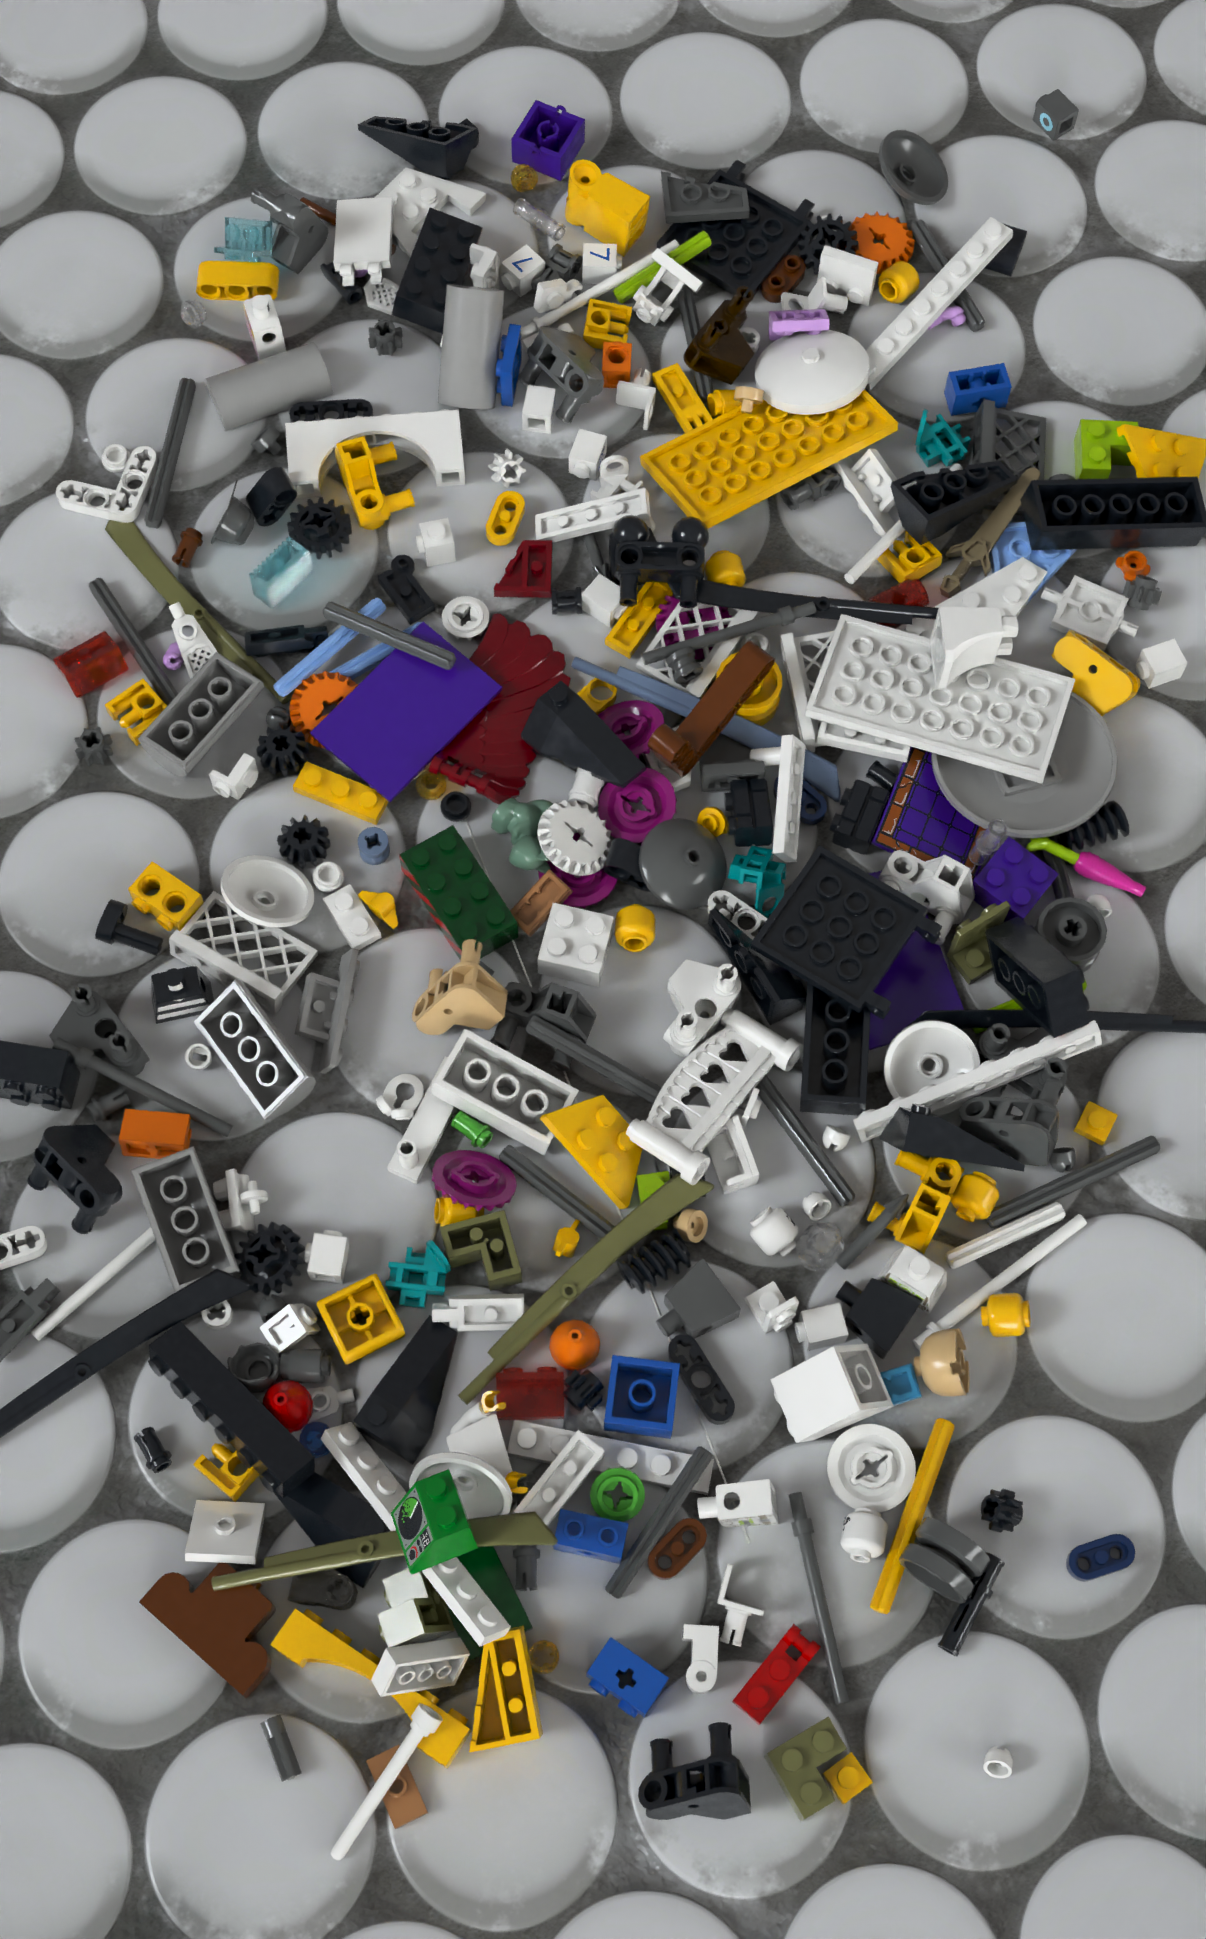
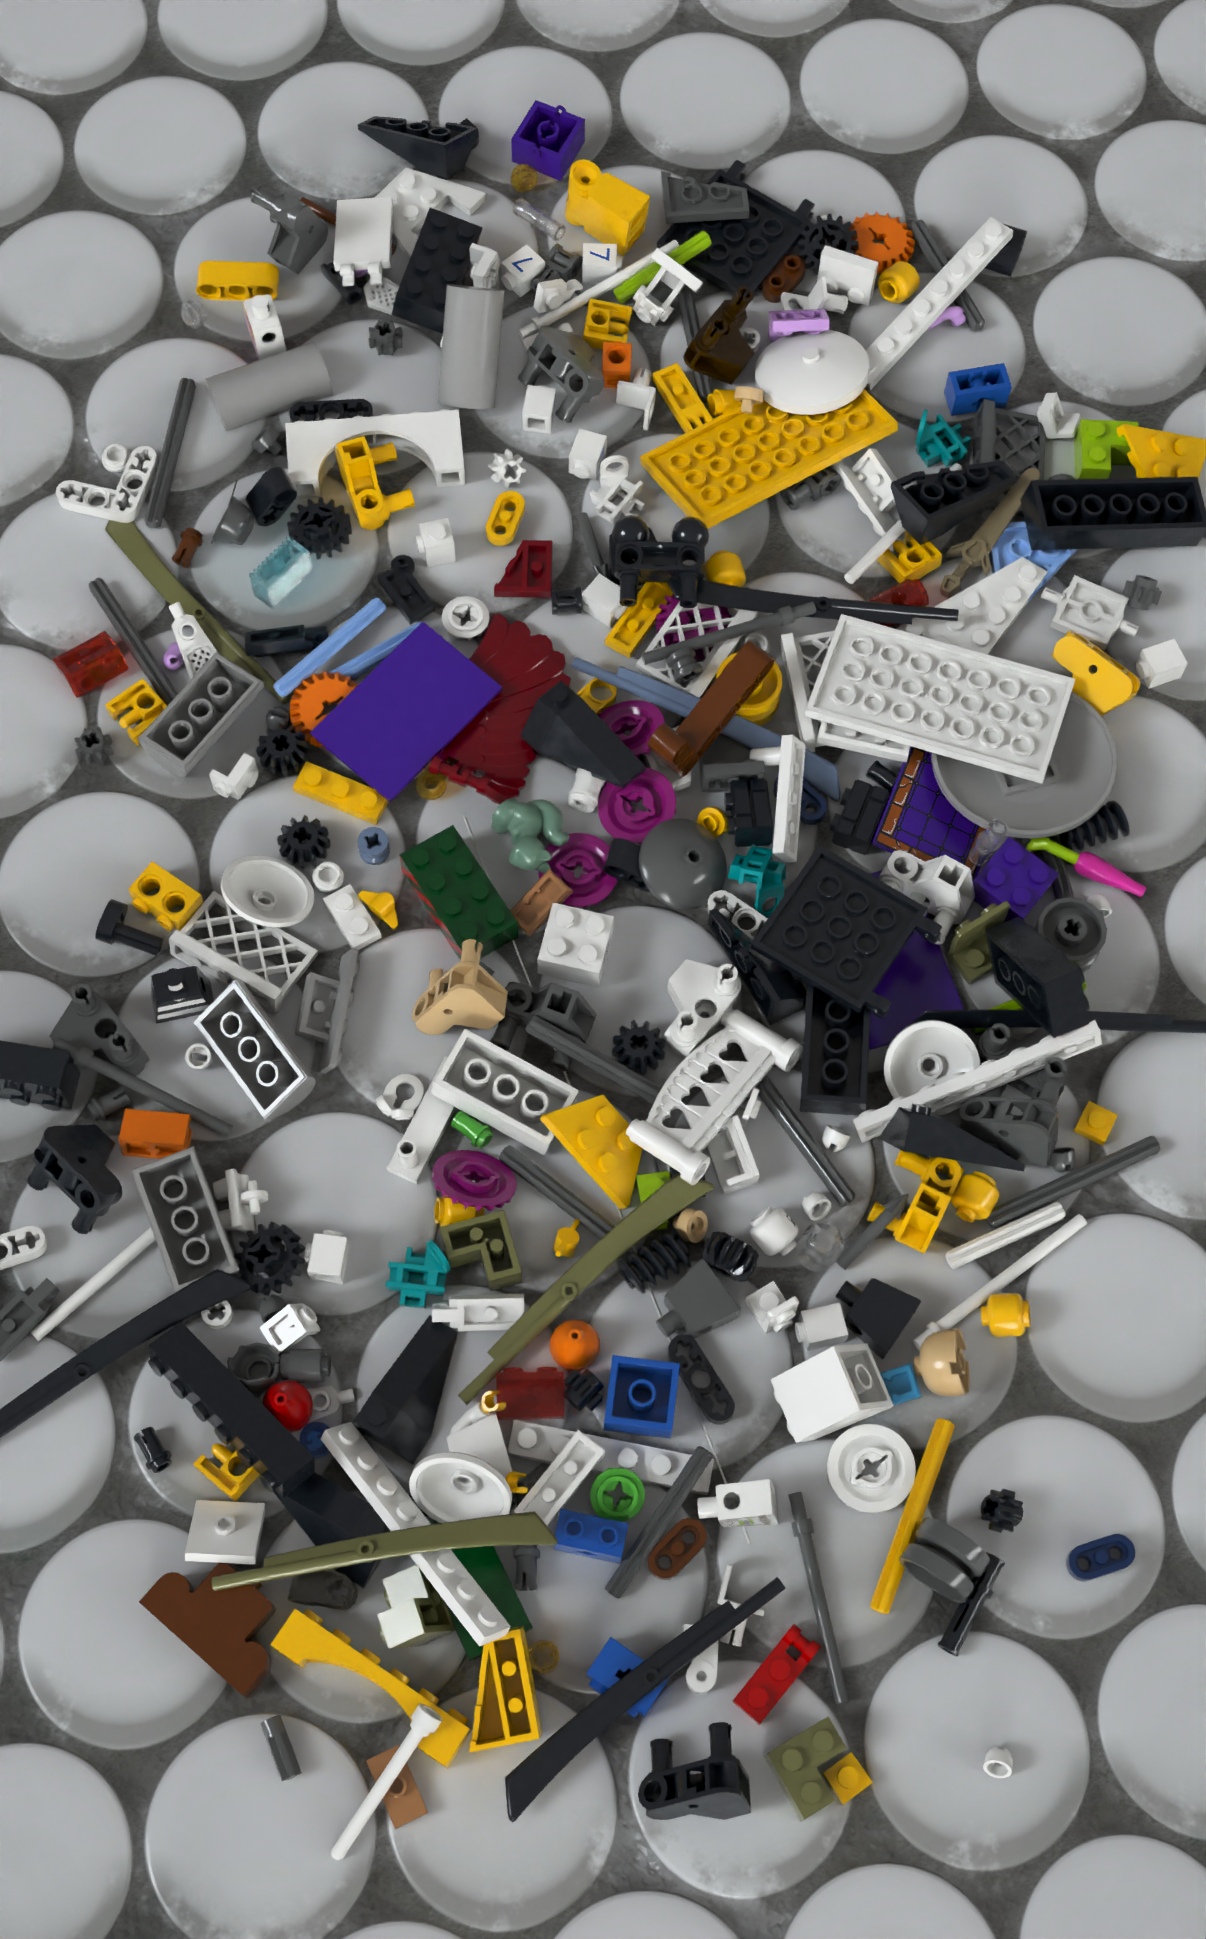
(246, 238): clear light blue bracket -> none
(366, 1298): yellow brick -> none
(389, 635): dark grey axle -> none
(420, 1666): white piece -> none
(432, 1523): green slope -> none
(455, 806): black plate -> none
(509, 366): blue plate -> none
(556, 833): white gear -> none
(557, 1751): none -> black piece
(593, 516): white piece -> none
(635, 927): yellow head -> none
(639, 1037): none -> black gear
(730, 1256): none -> black gear
(864, 1534): white head -> none
(913, 167): dark grey dish -> none
(915, 1276): white torso -> none
(968, 639): white hips -> none
(1053, 419): none -> white bracket
(1055, 114): dark grey brick -> none
(1133, 558): orange plate -> none

